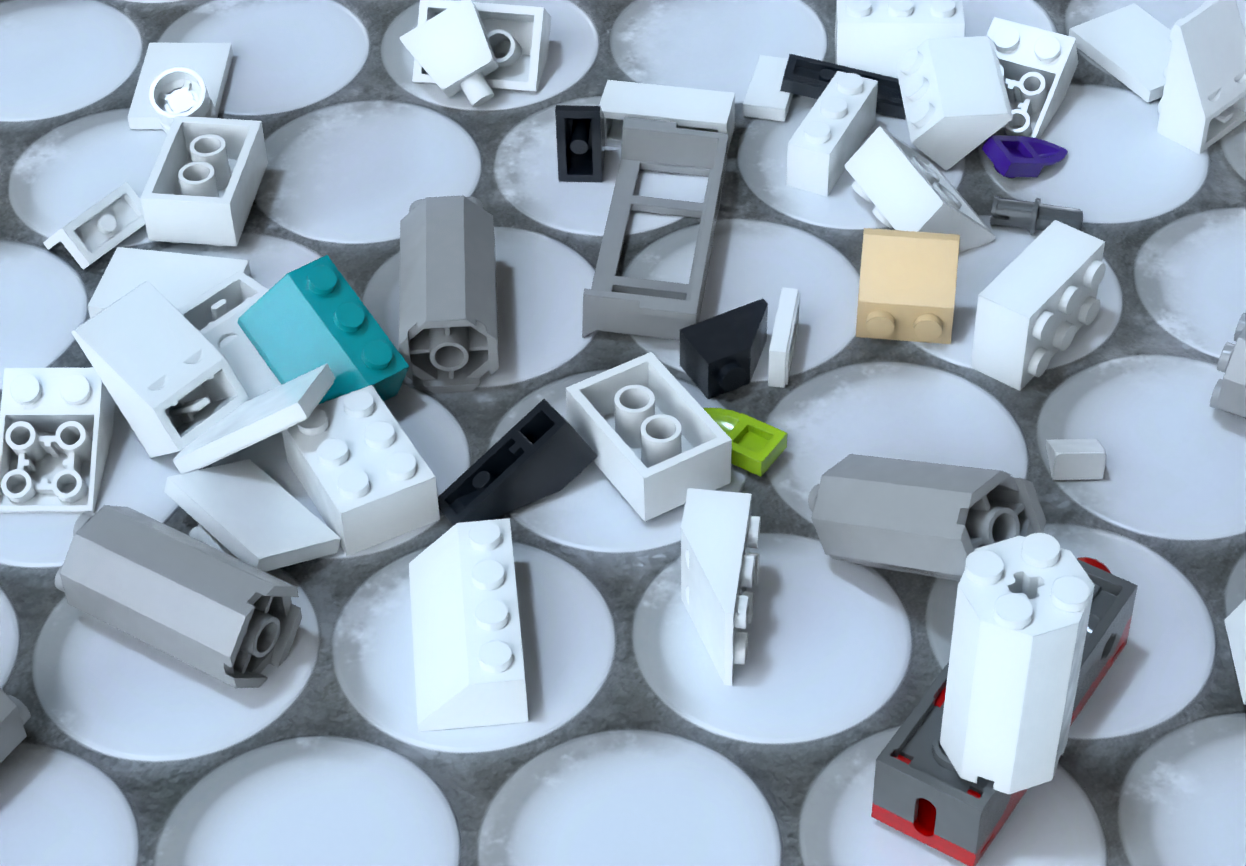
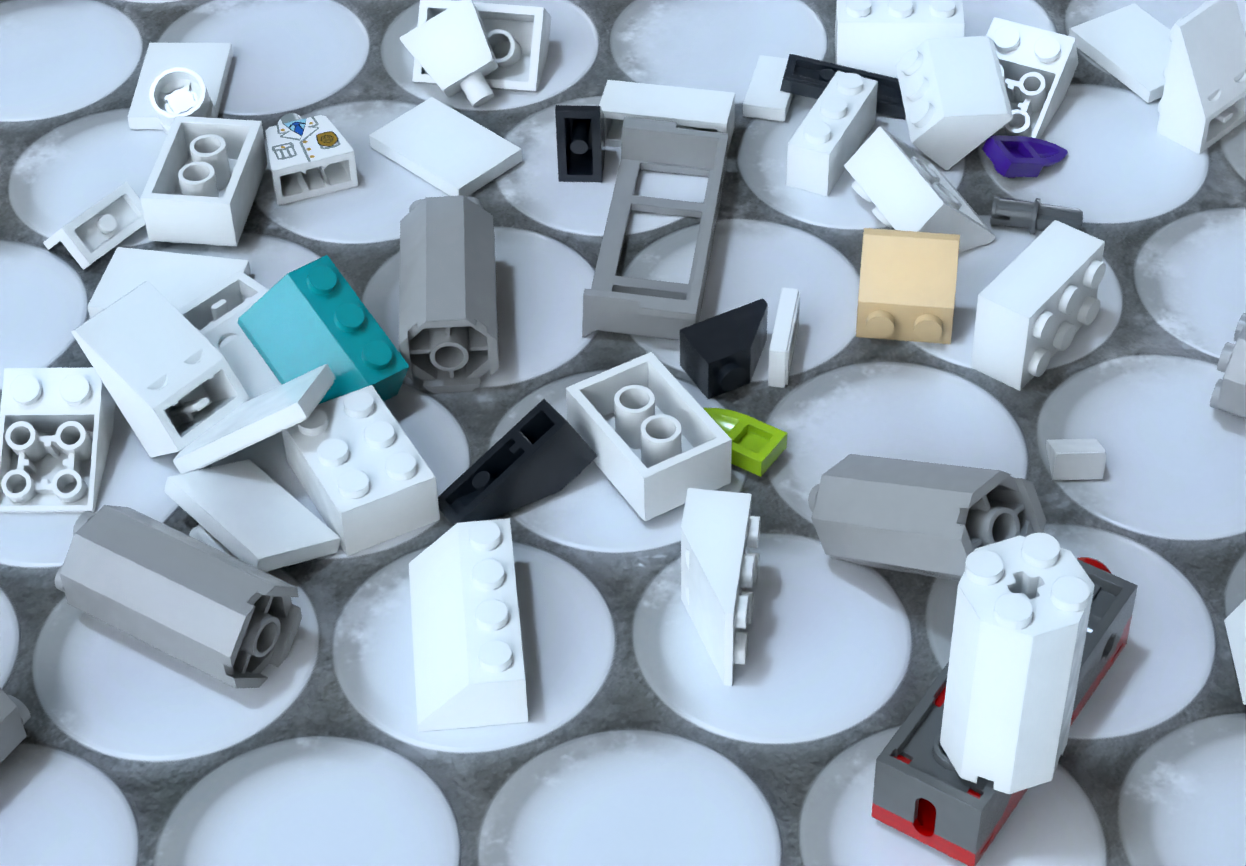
(308, 158): none -> white torso
(445, 148): none -> white tile

